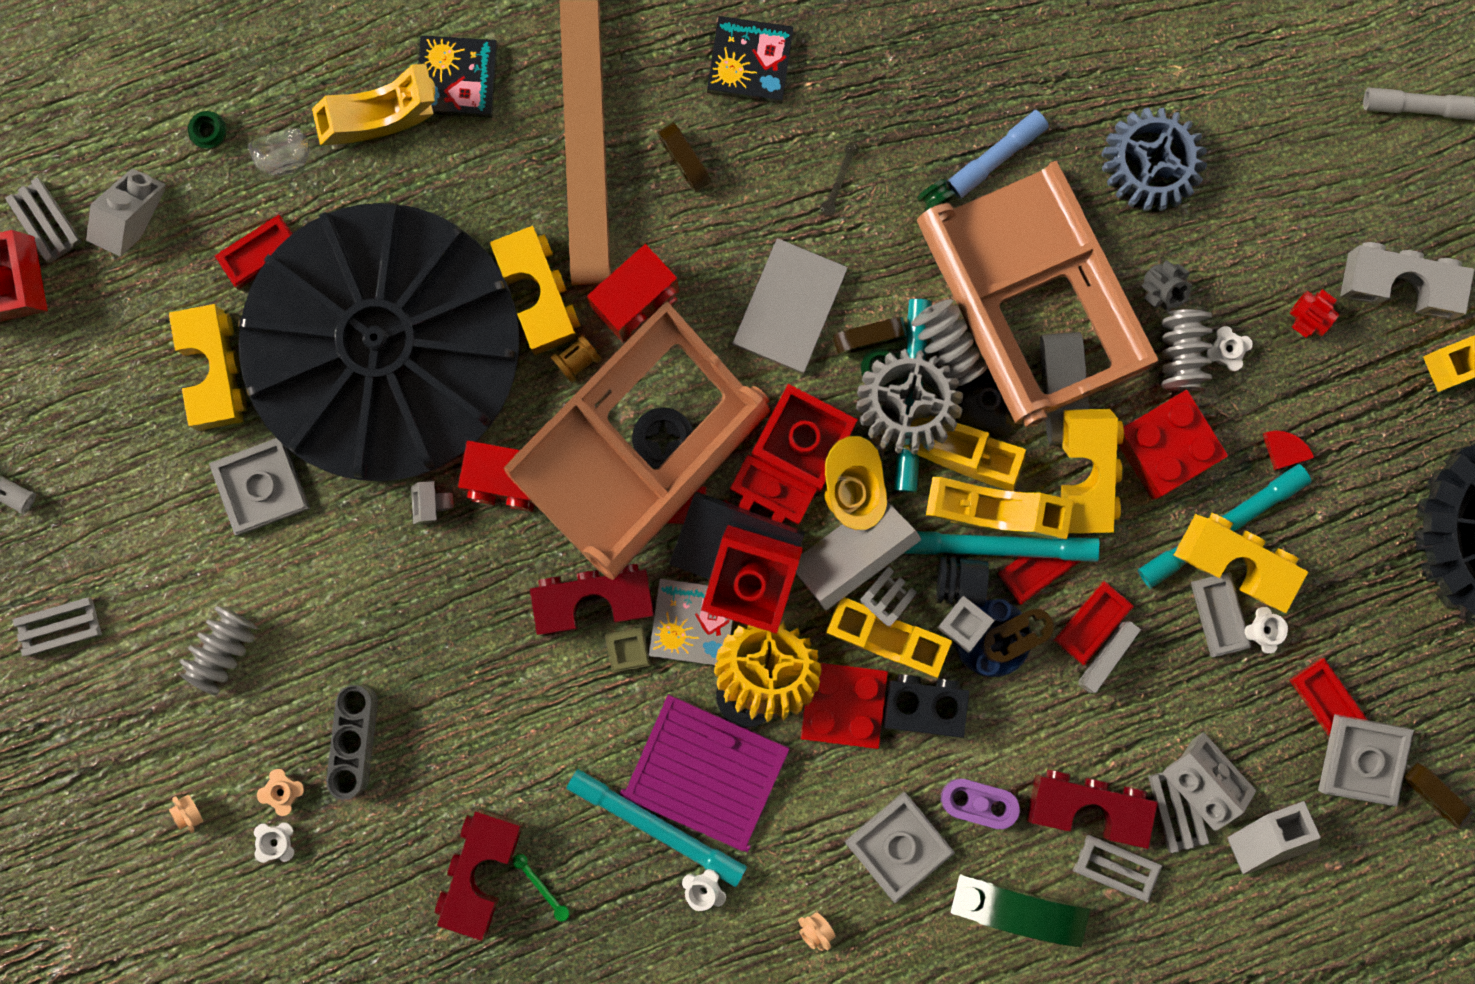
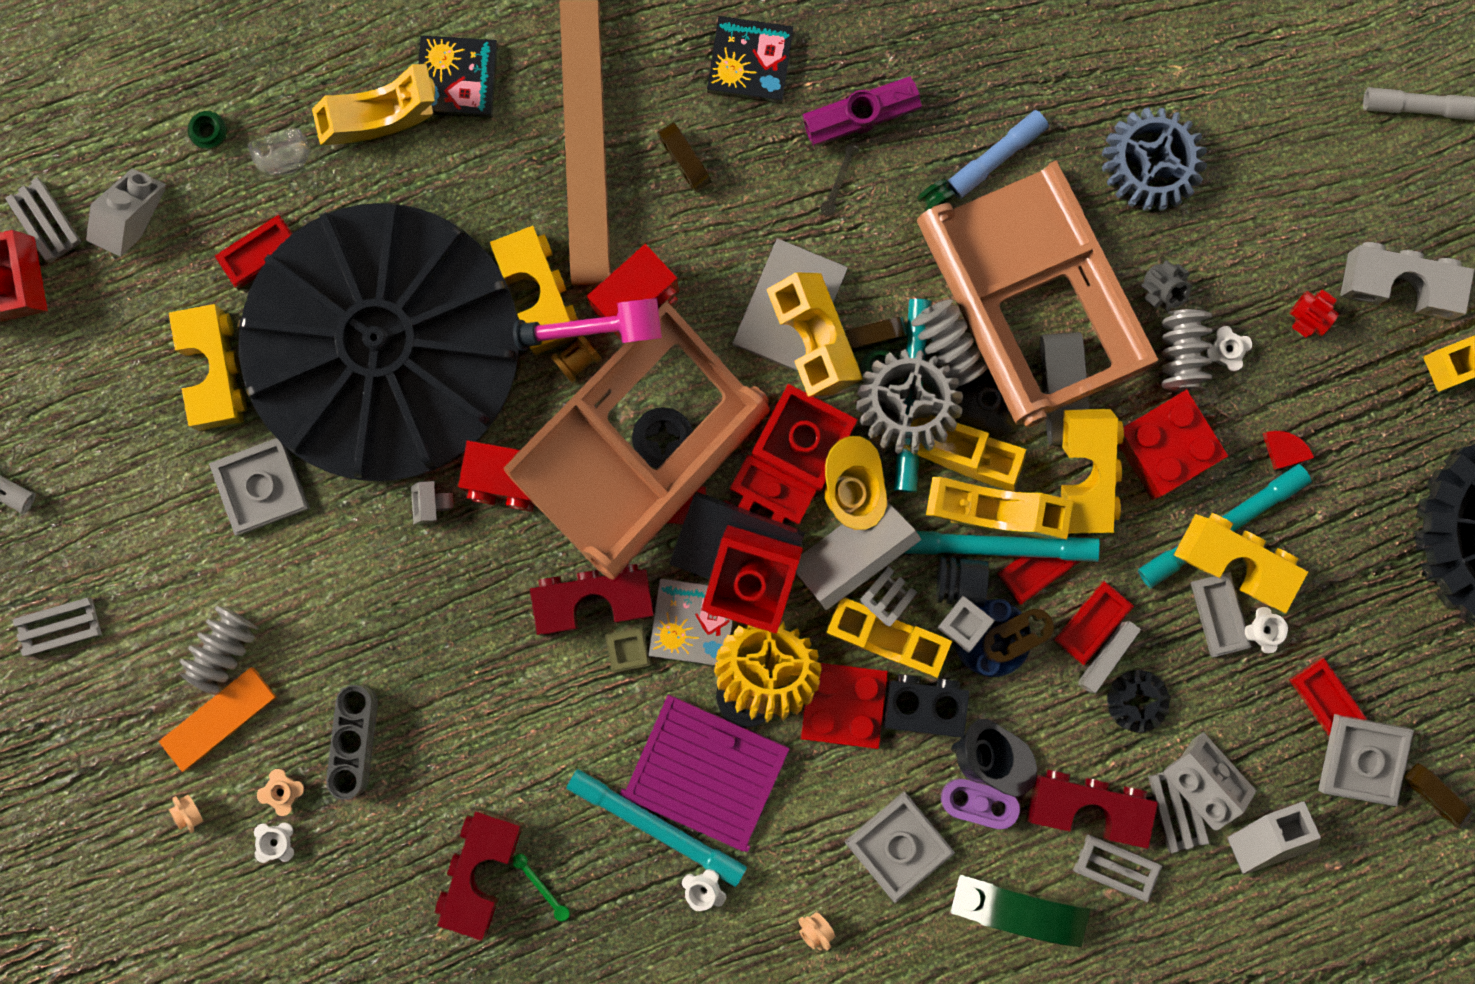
(217, 719): none -> orange tile
(634, 321): none -> dark pink piece
(807, 307): none -> yellow arch
(884, 102): none -> magenta piece
(996, 758): none -> black piece
(1125, 688): none -> black gear

